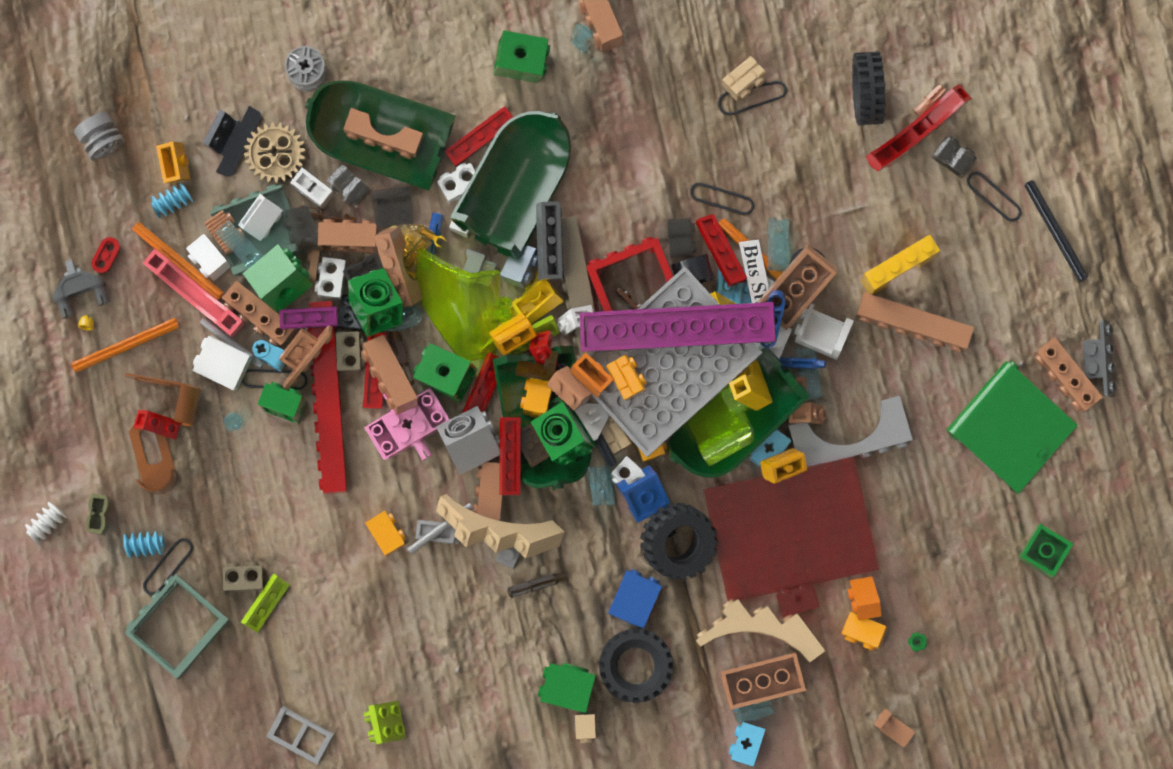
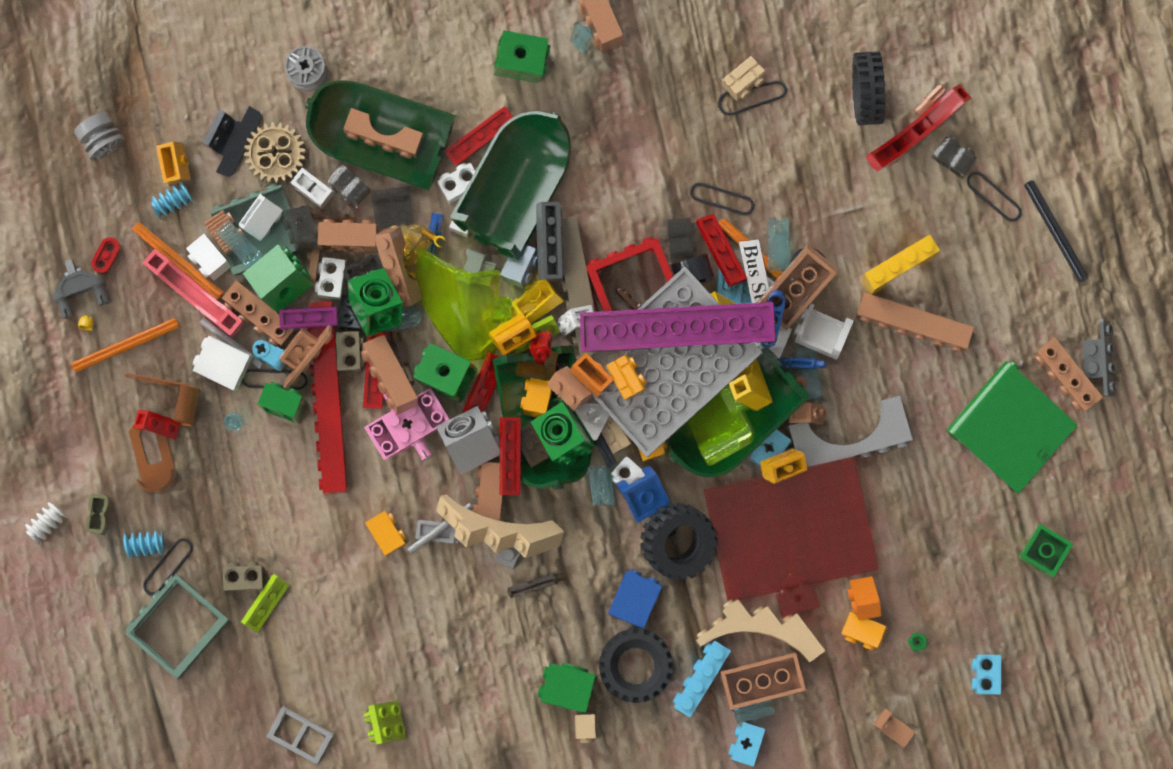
(702, 678): none -> medium azure brick
(992, 674): none -> medium azure brick

